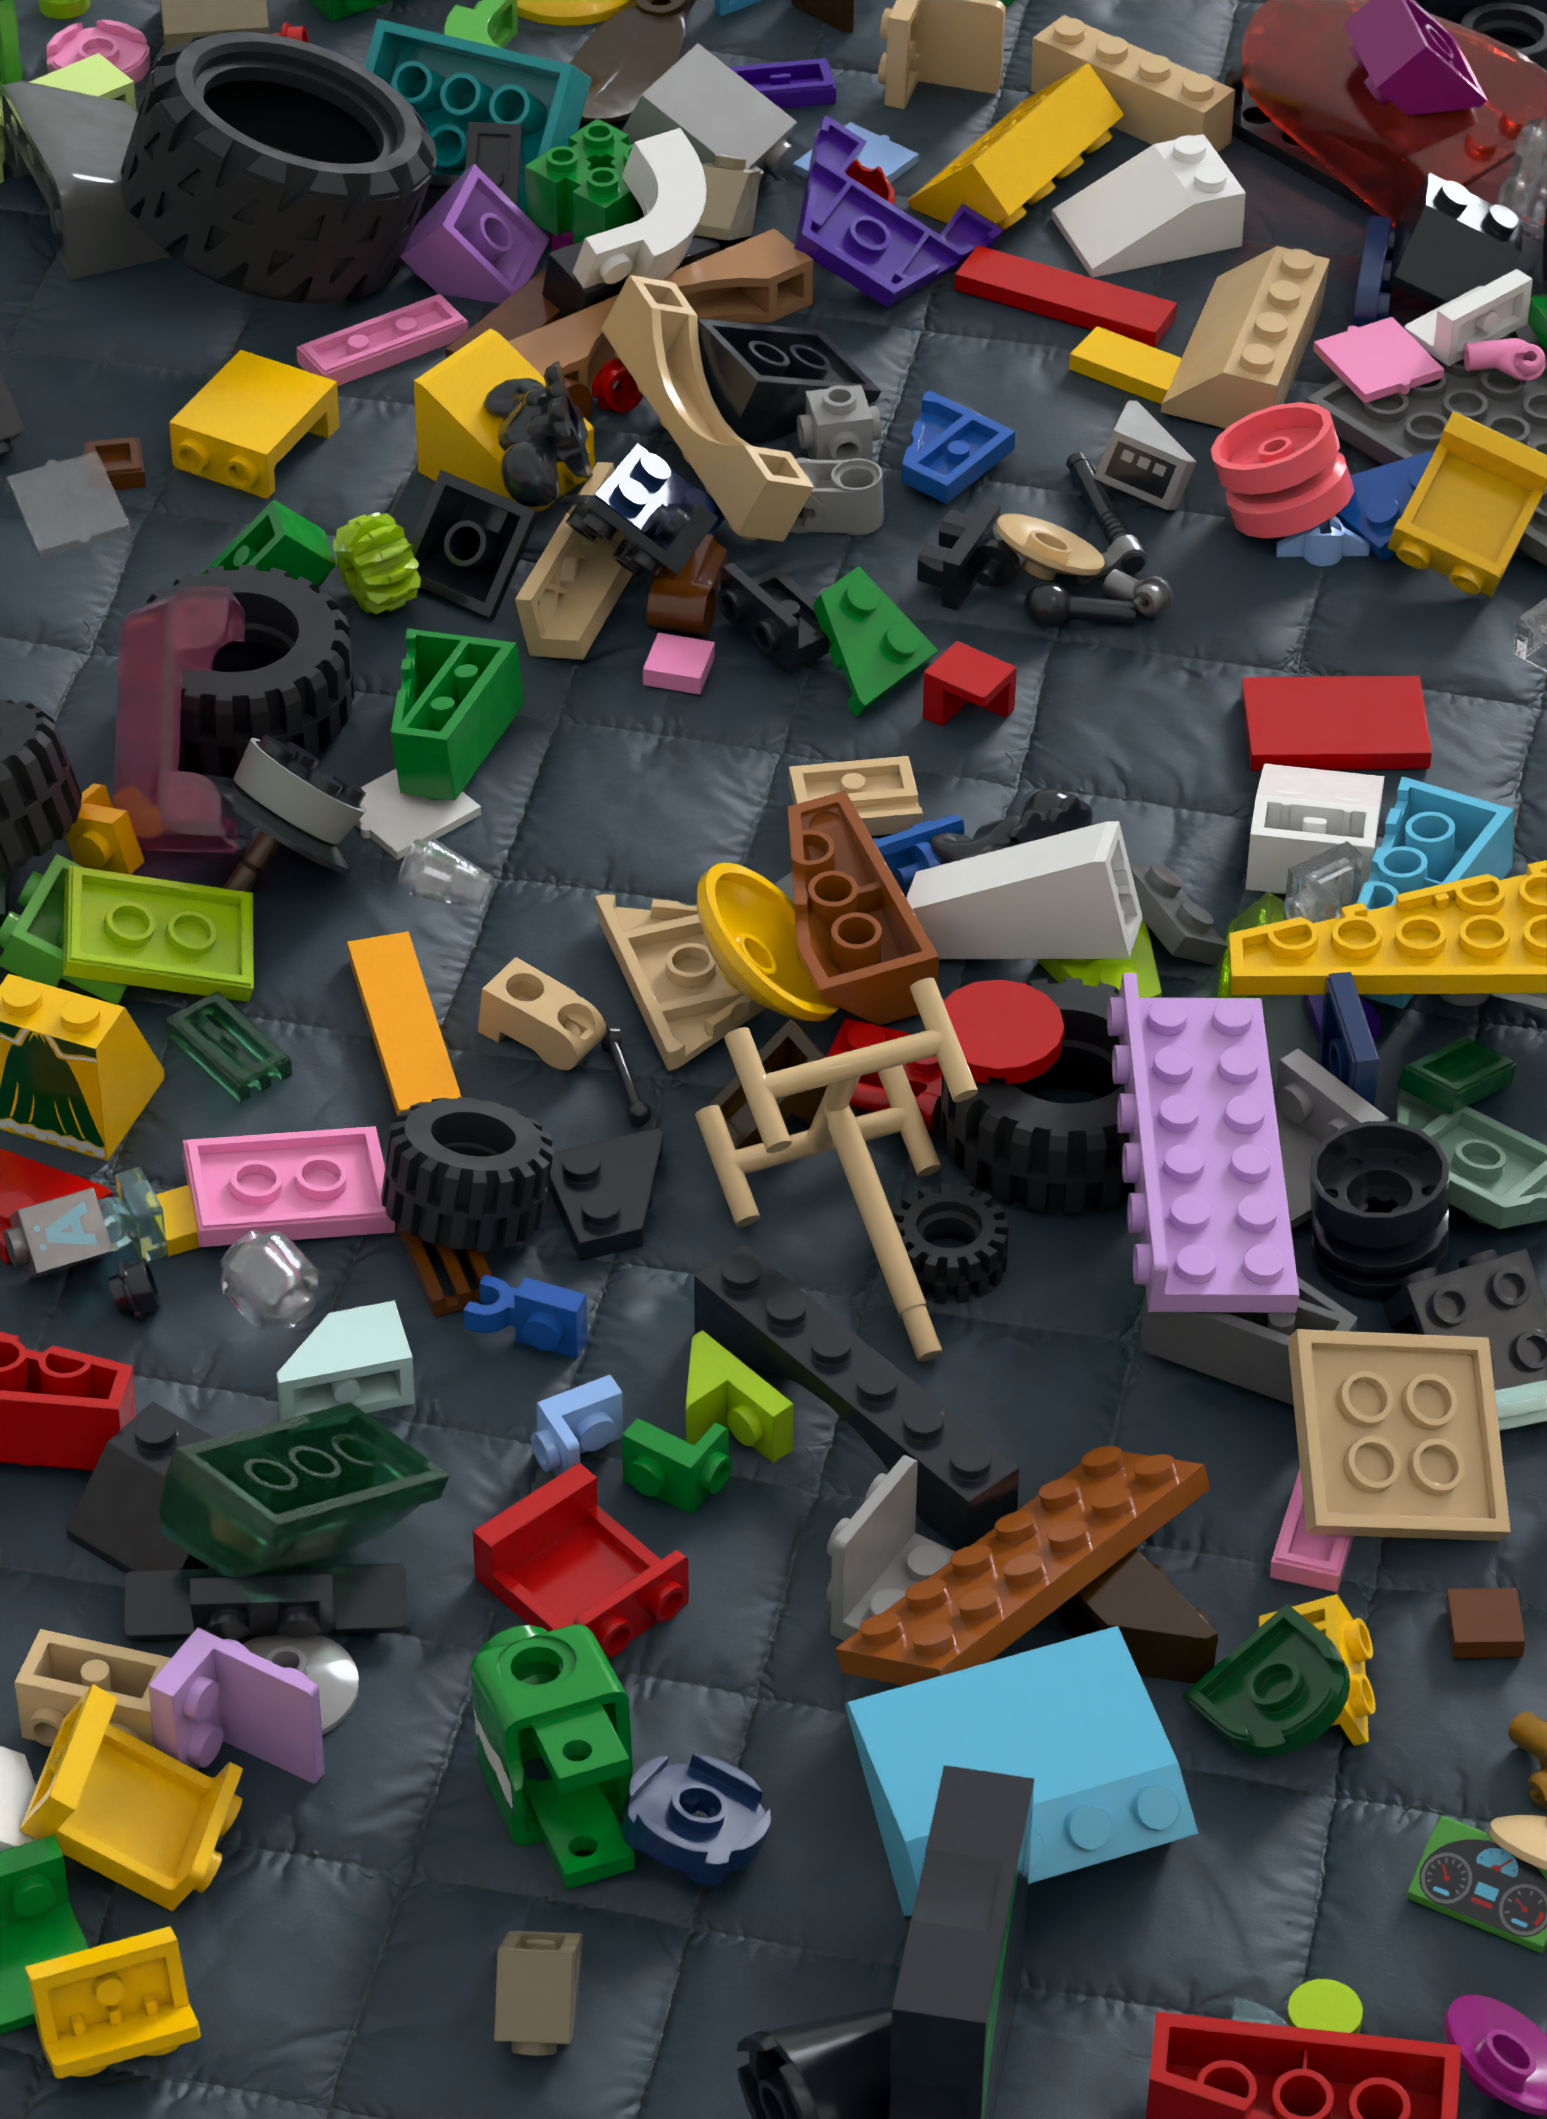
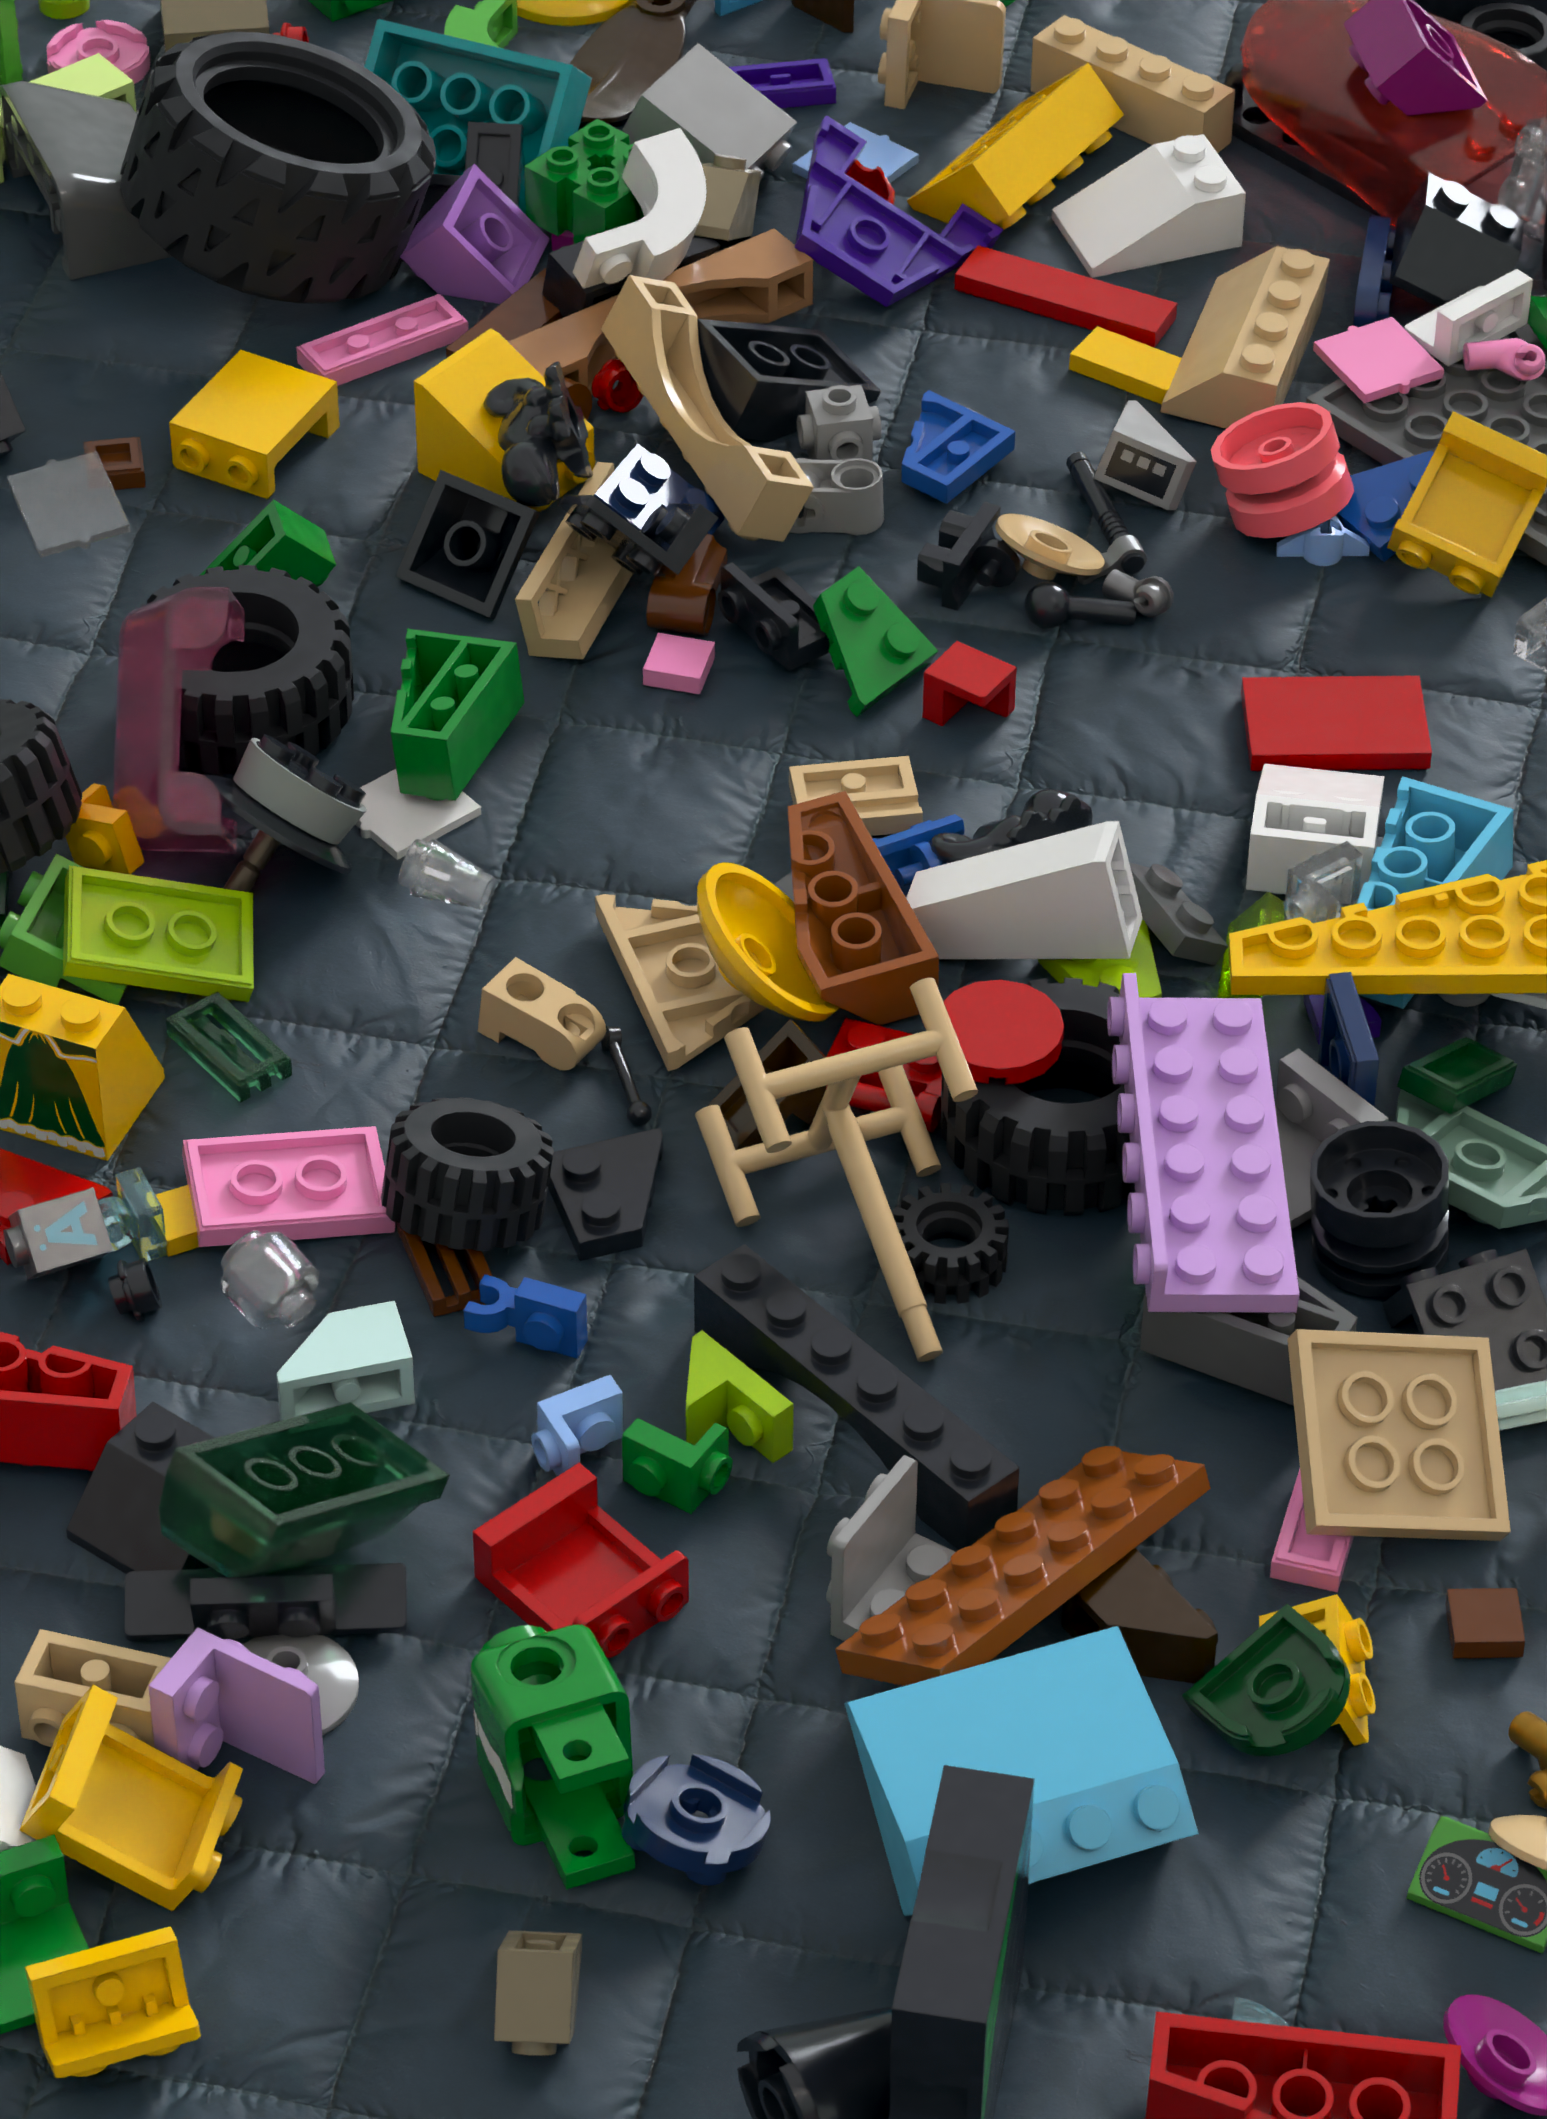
(376, 563): lime gear -> none
(402, 1020): light orange tile -> none
(1325, 2006): lime tile -> none

